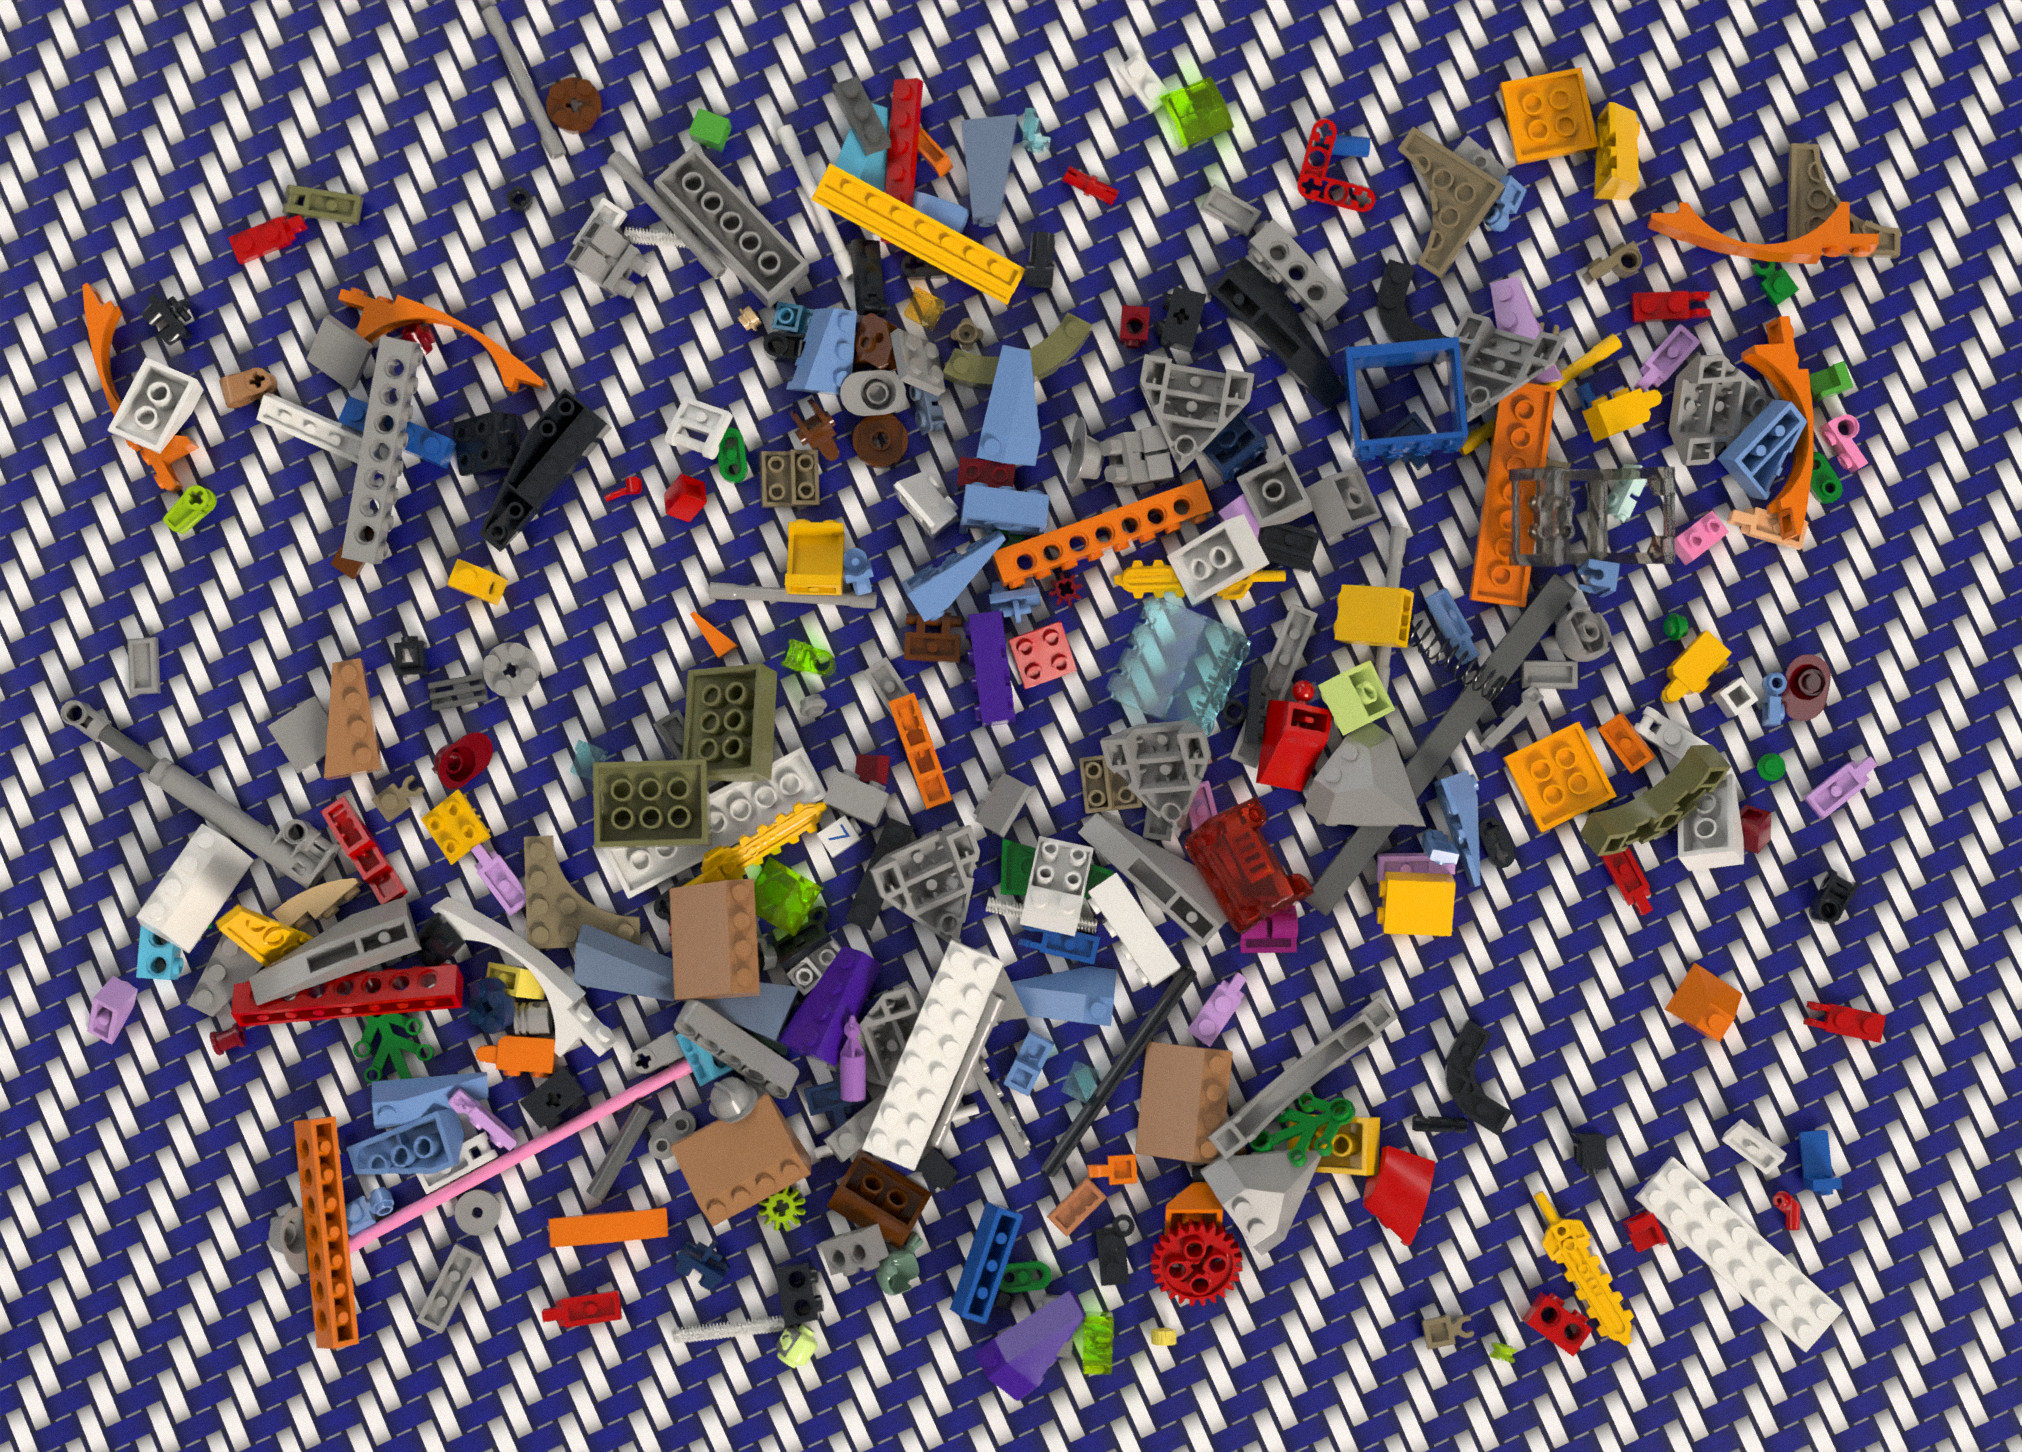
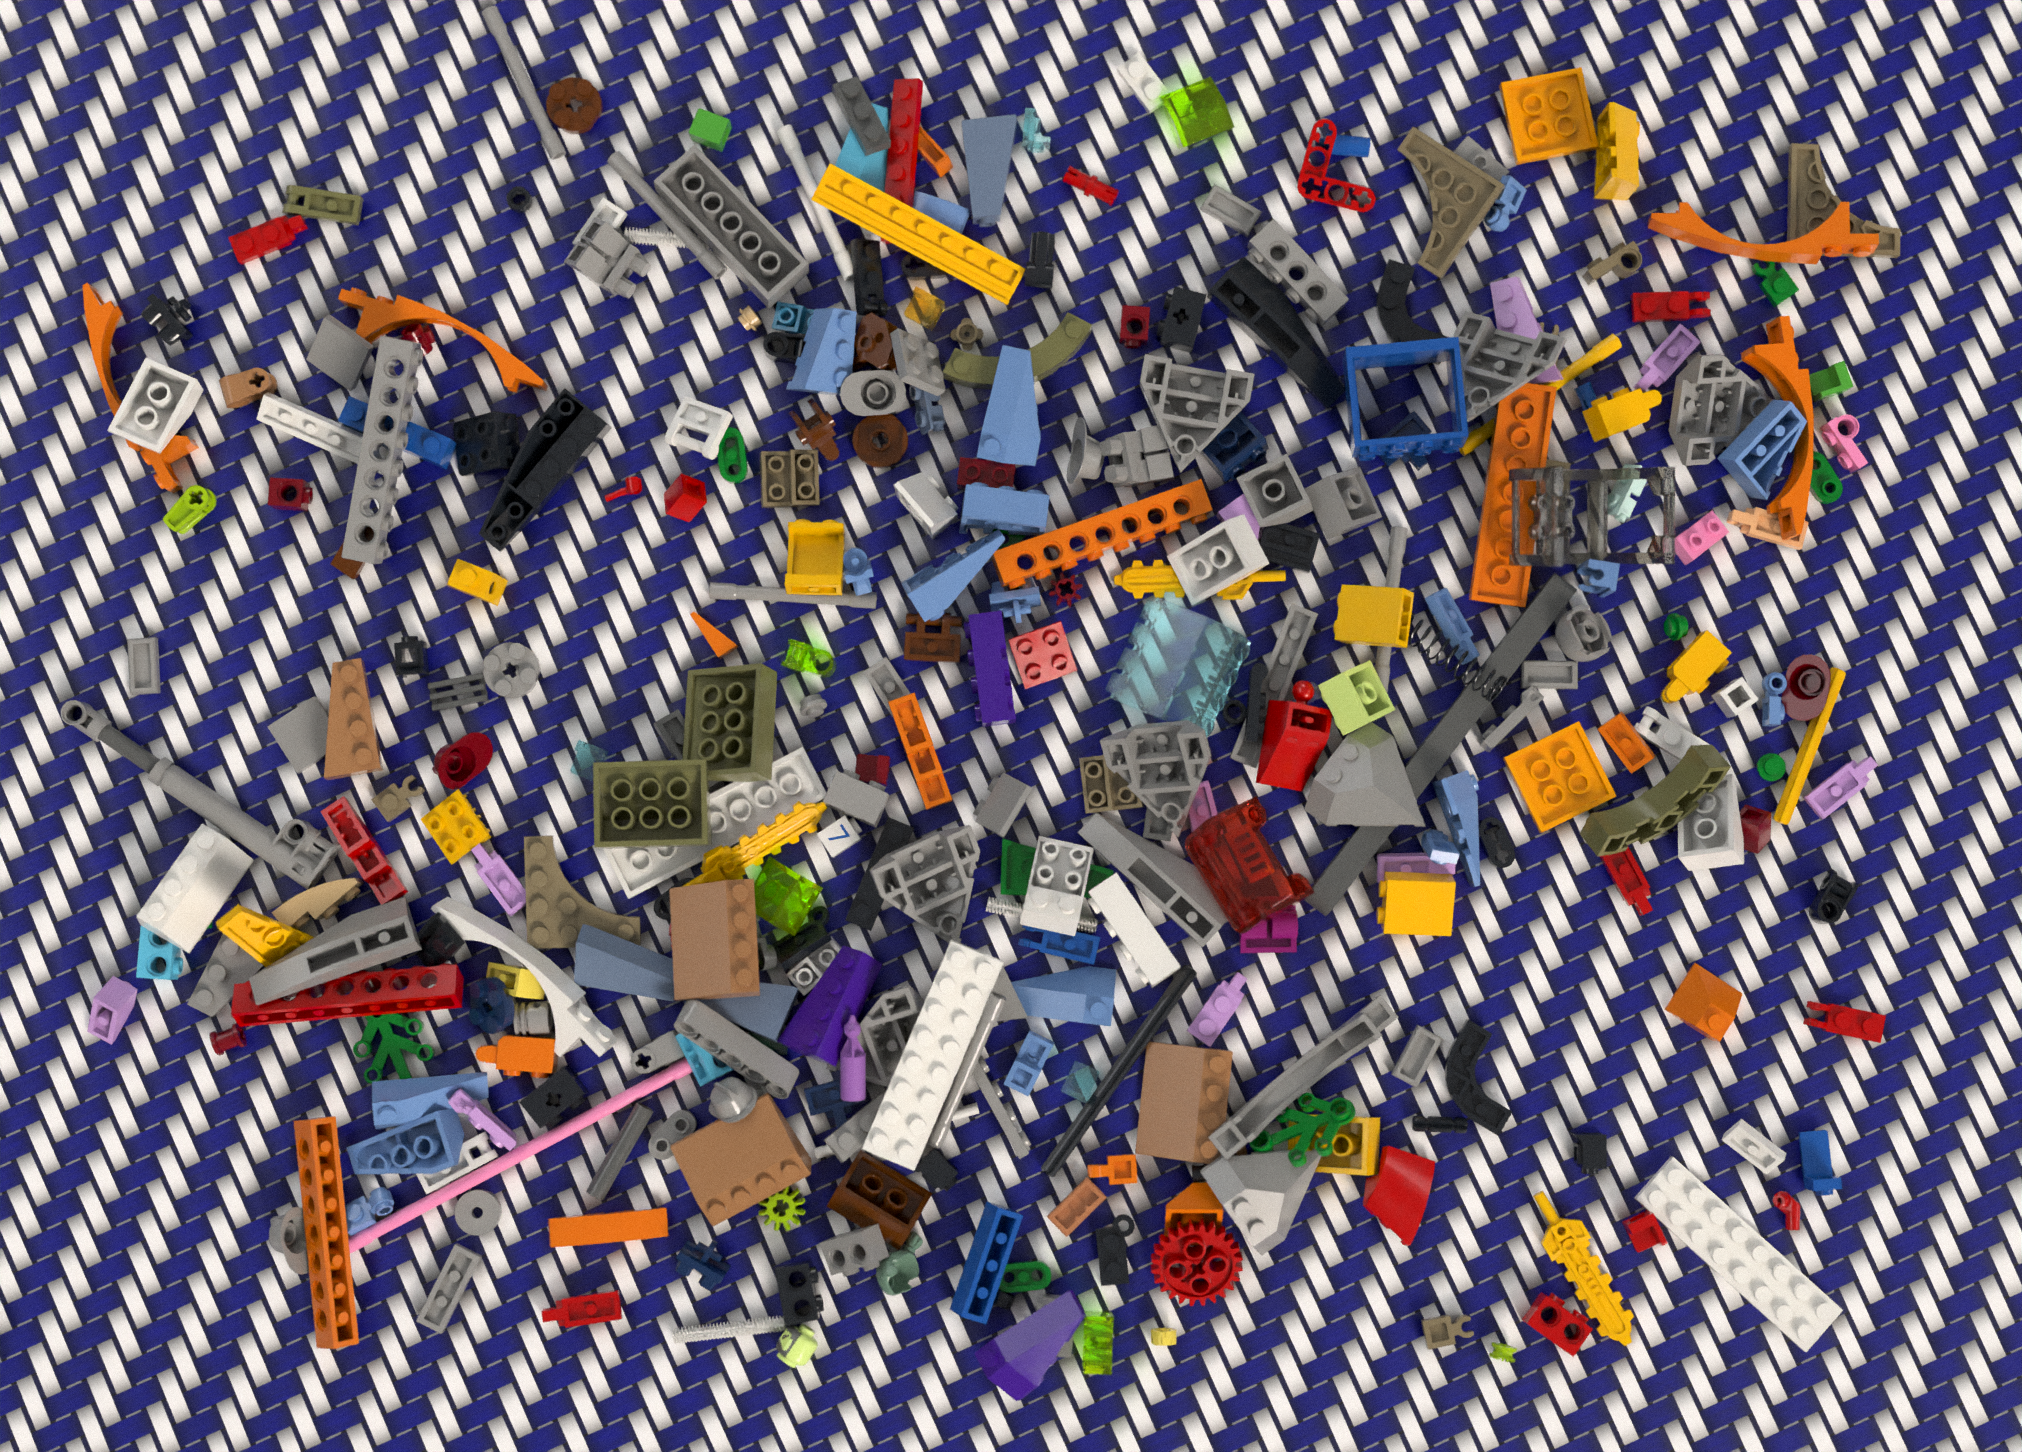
(280, 486): none -> dark red brick
(1416, 1056): none -> light grey tile
(1807, 752): none -> yellow axle

